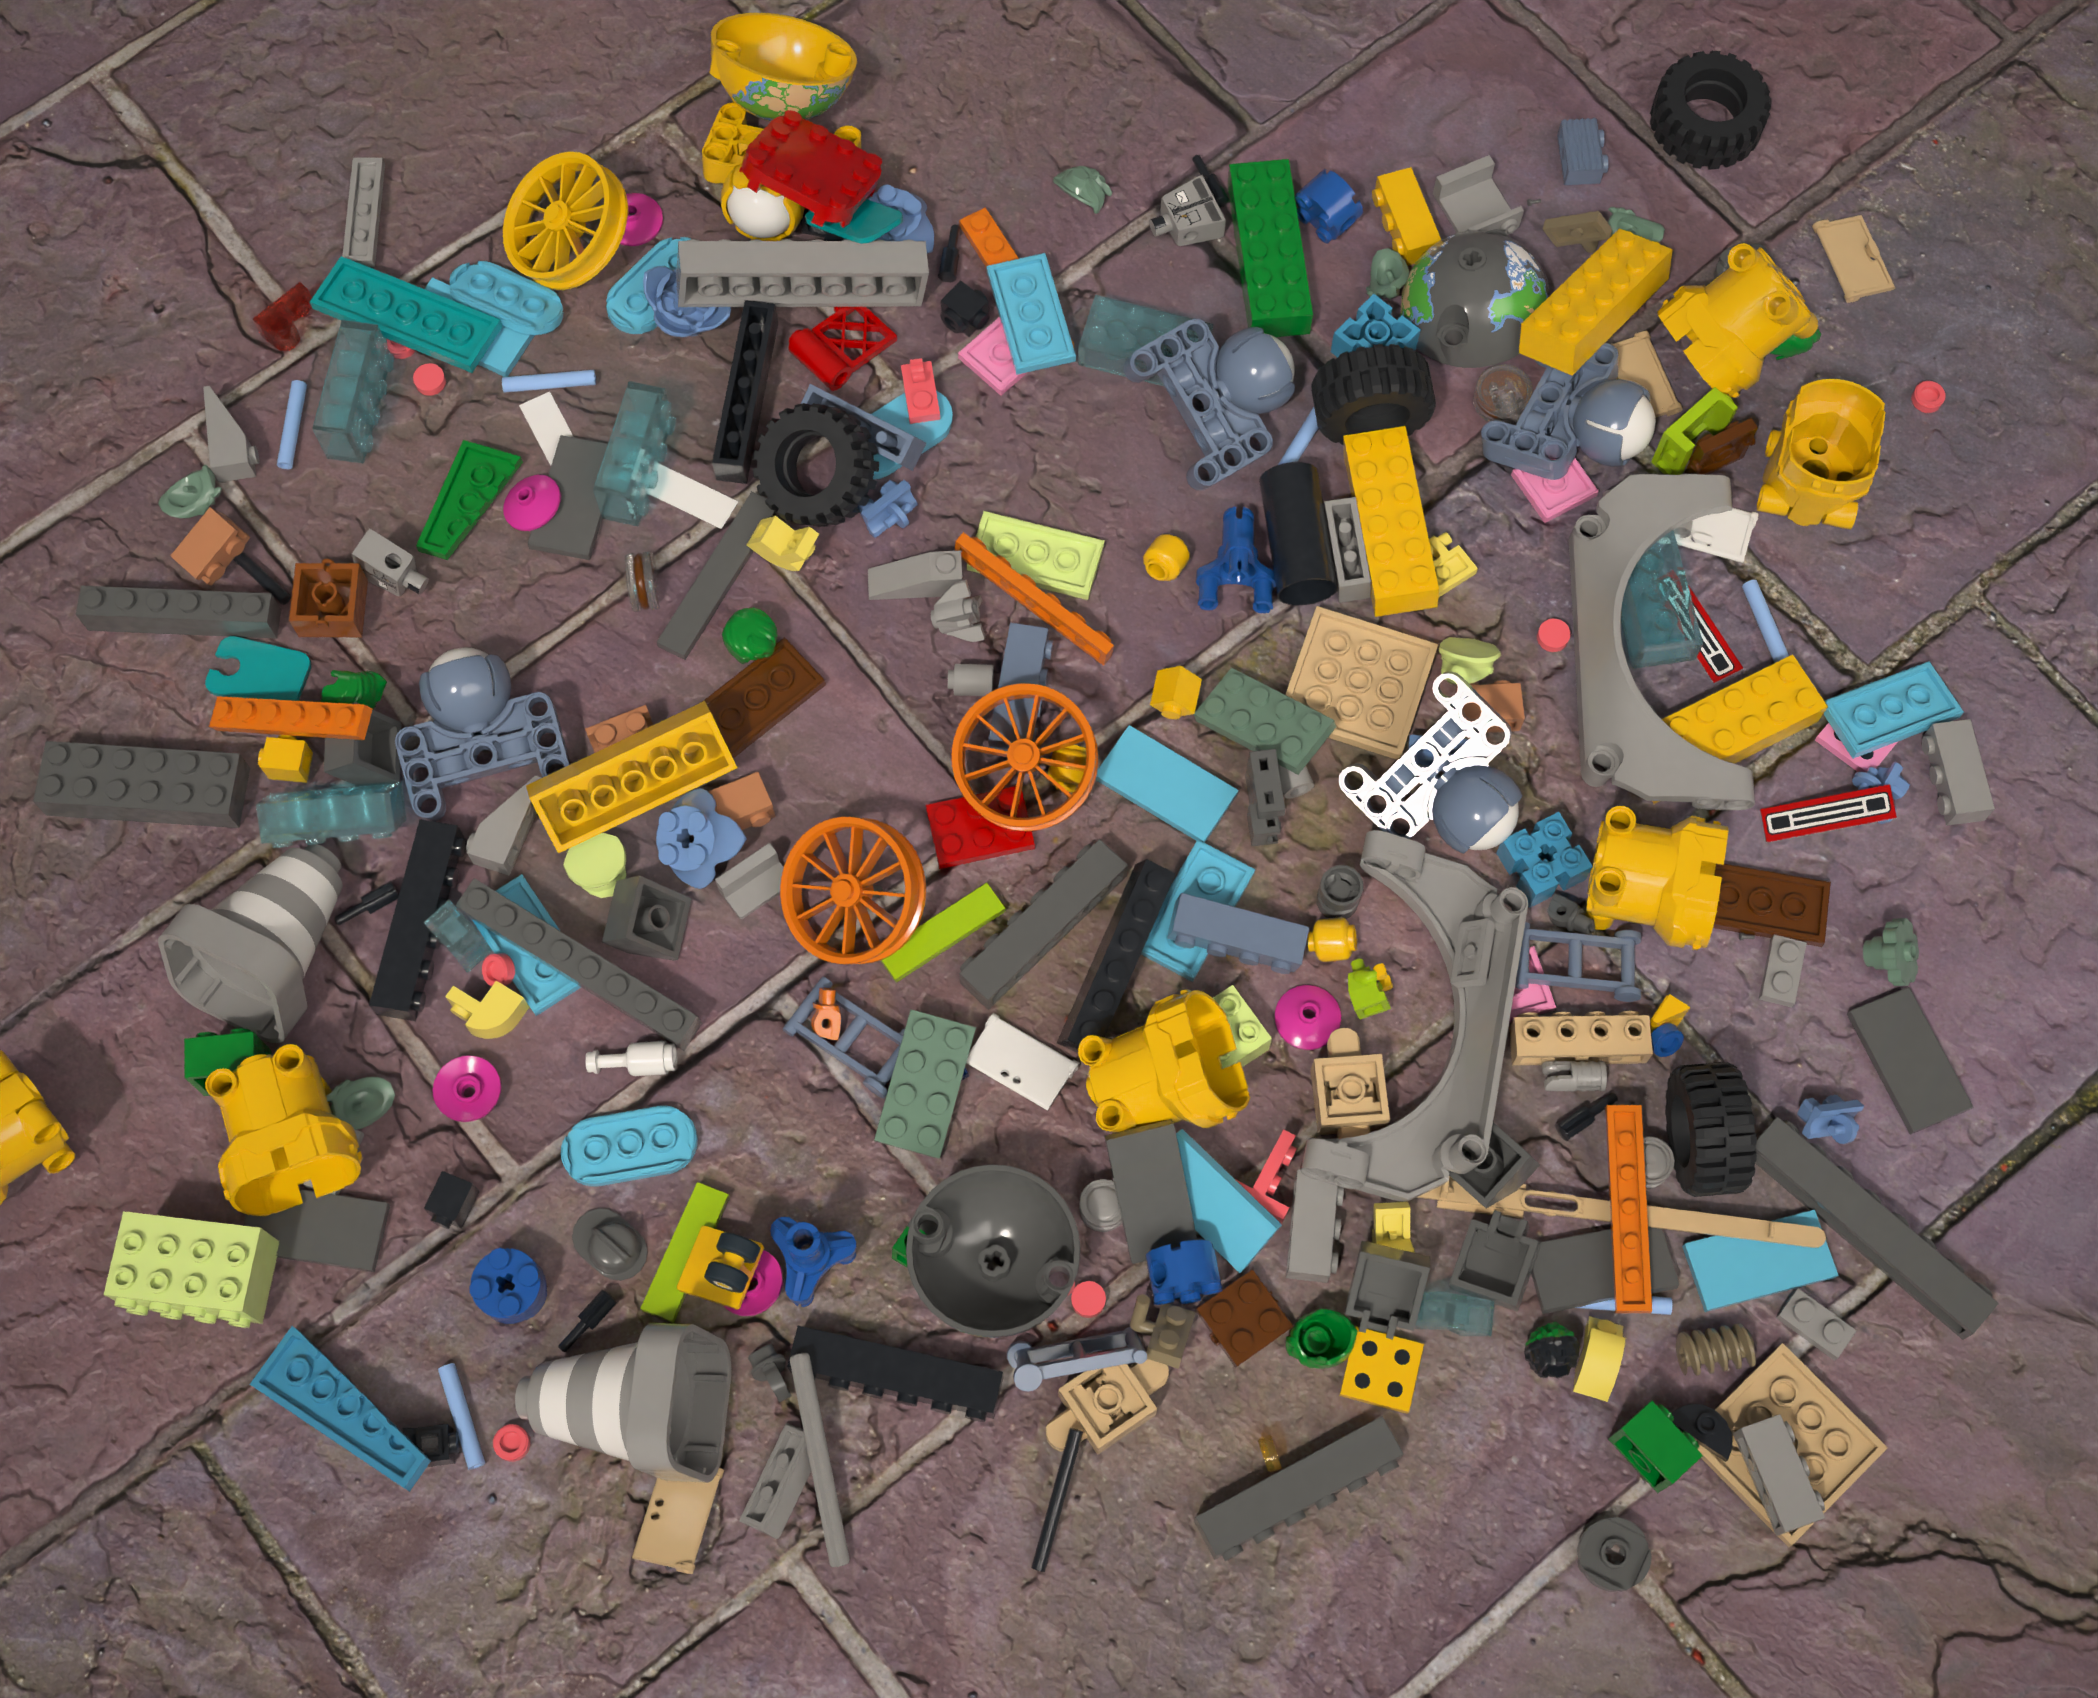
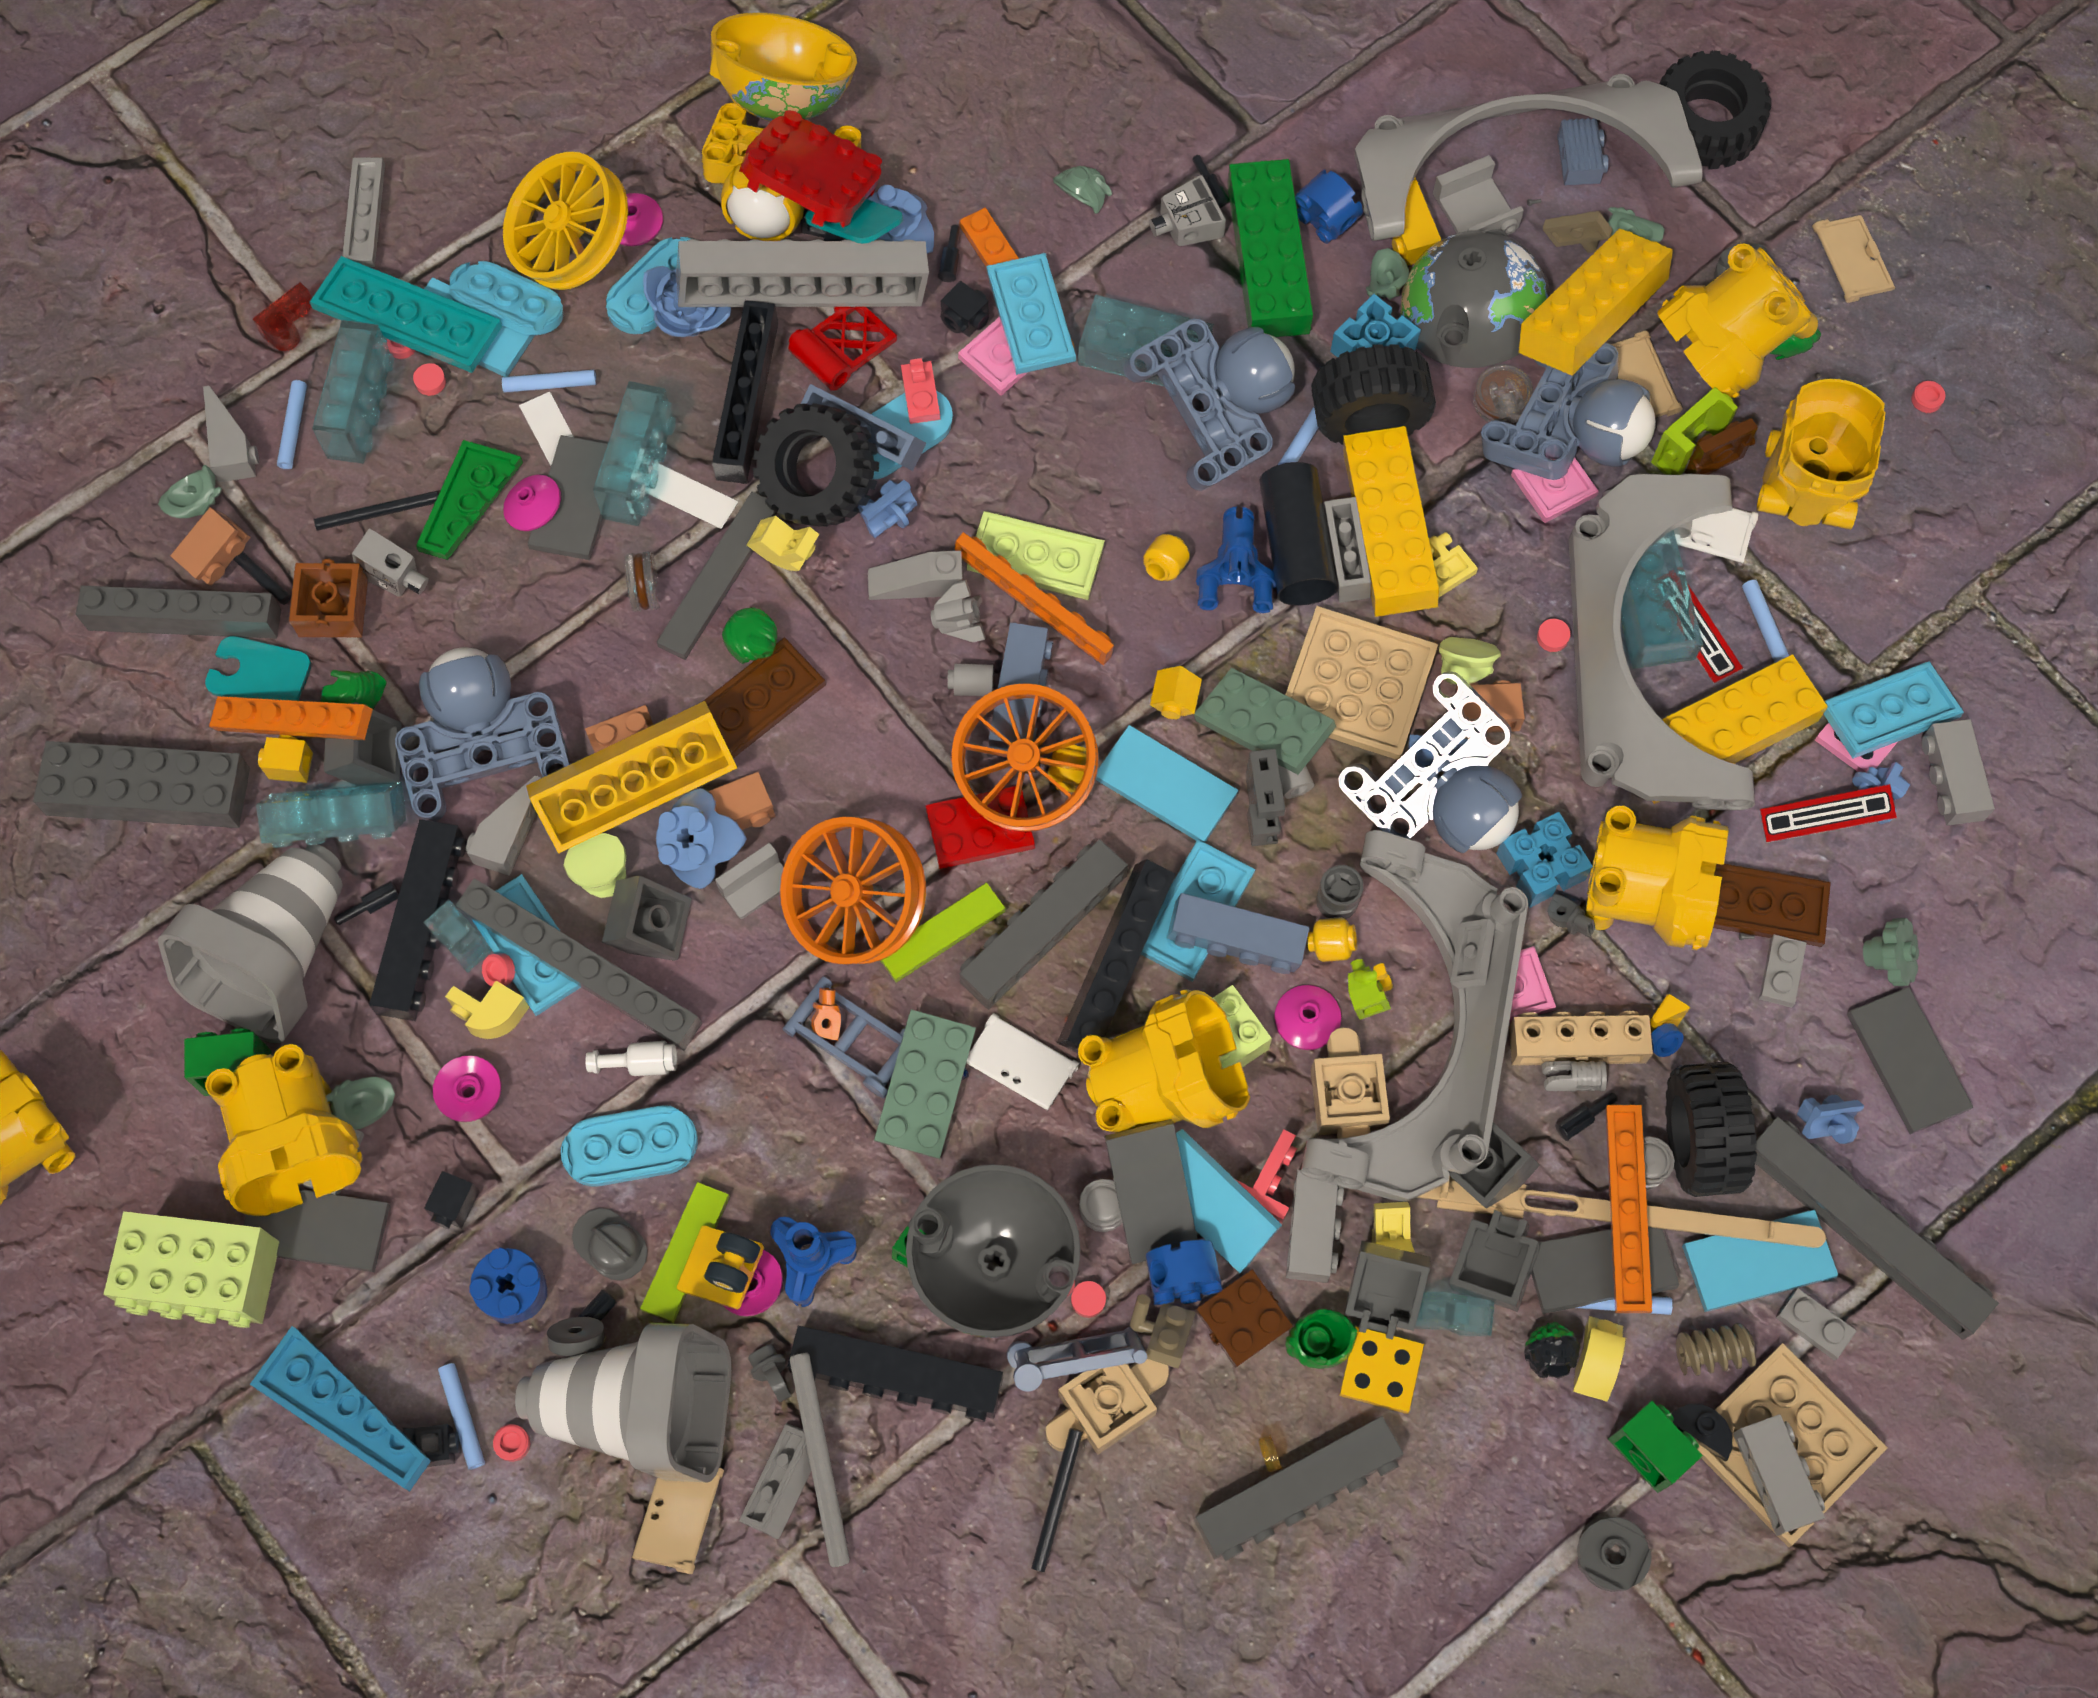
(376, 510): none -> black bar
(575, 1336): none -> dark grey piece
(1399, 146): none -> light grey panel
(1623, 940): sand blue piece -> none

